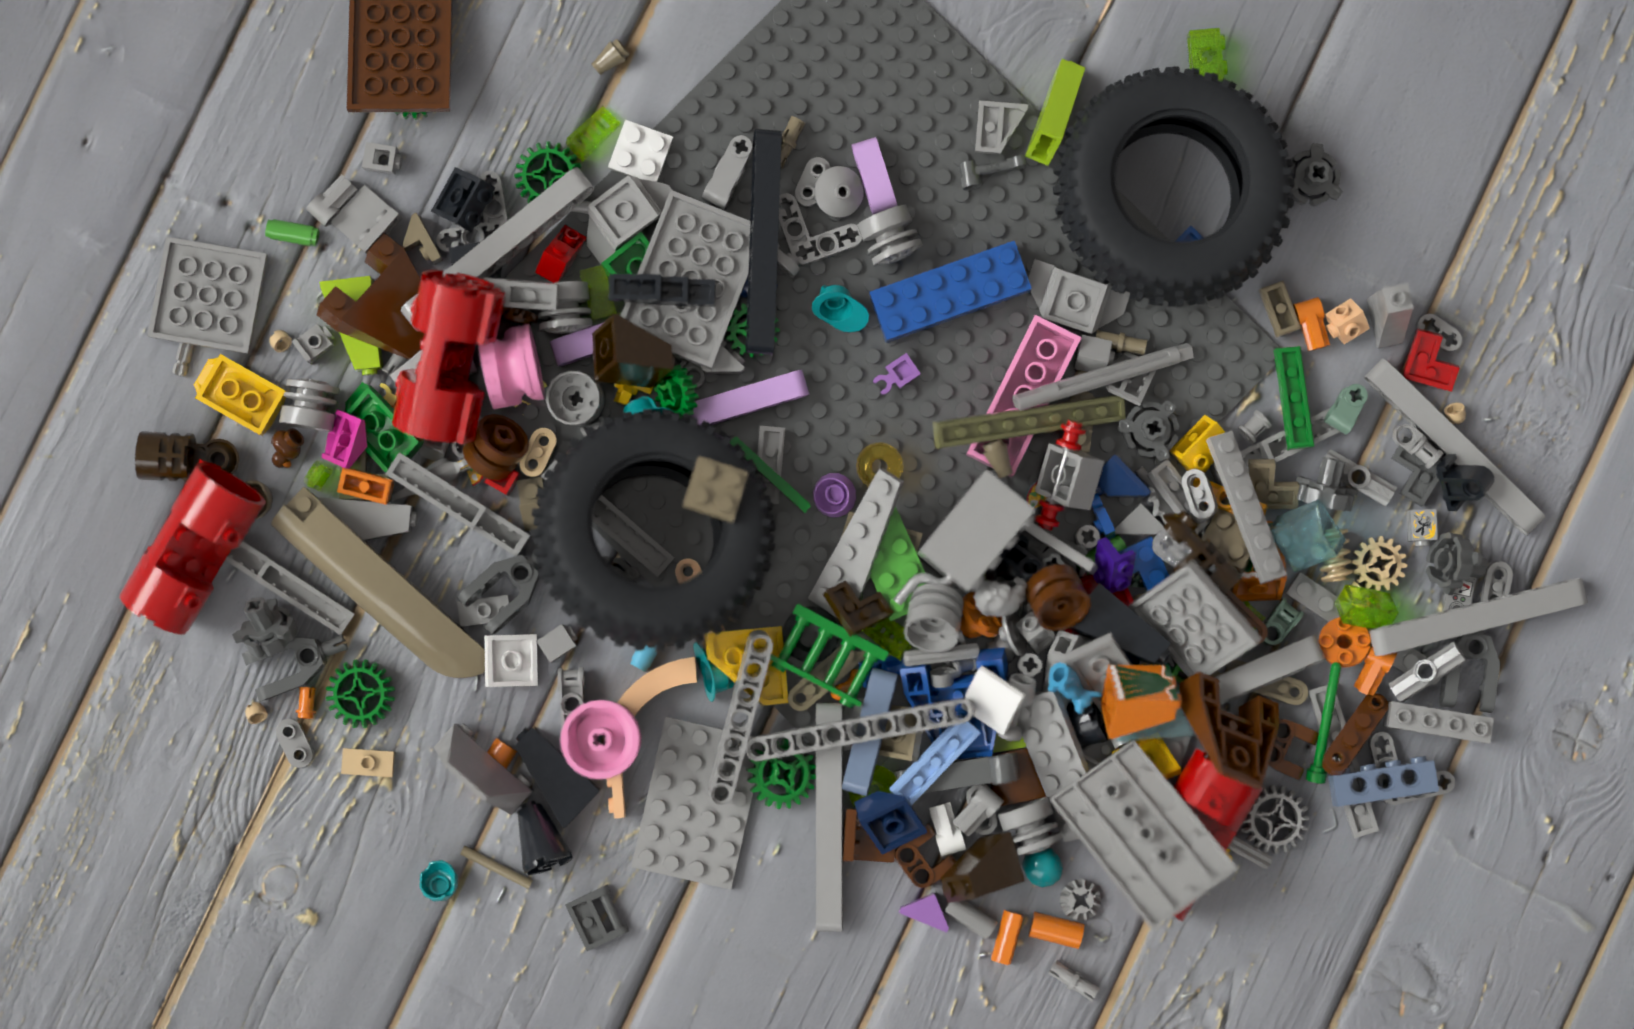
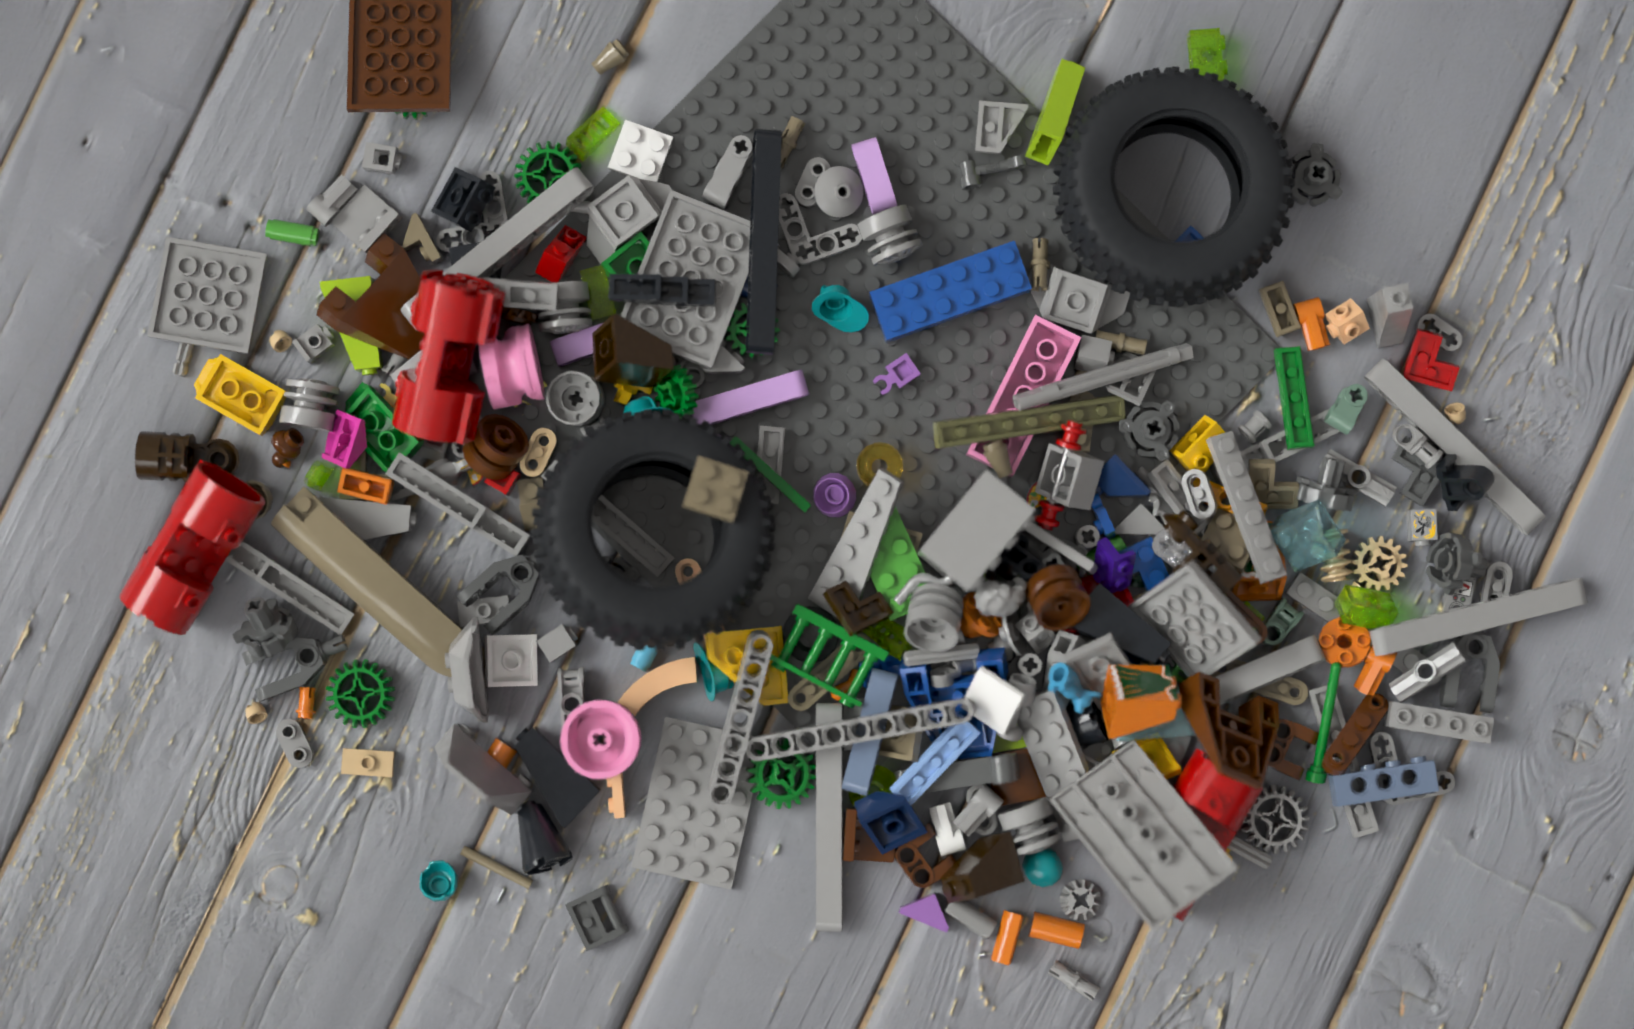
(467, 671): none -> light grey wedge
(1039, 264): none -> dark tan pin

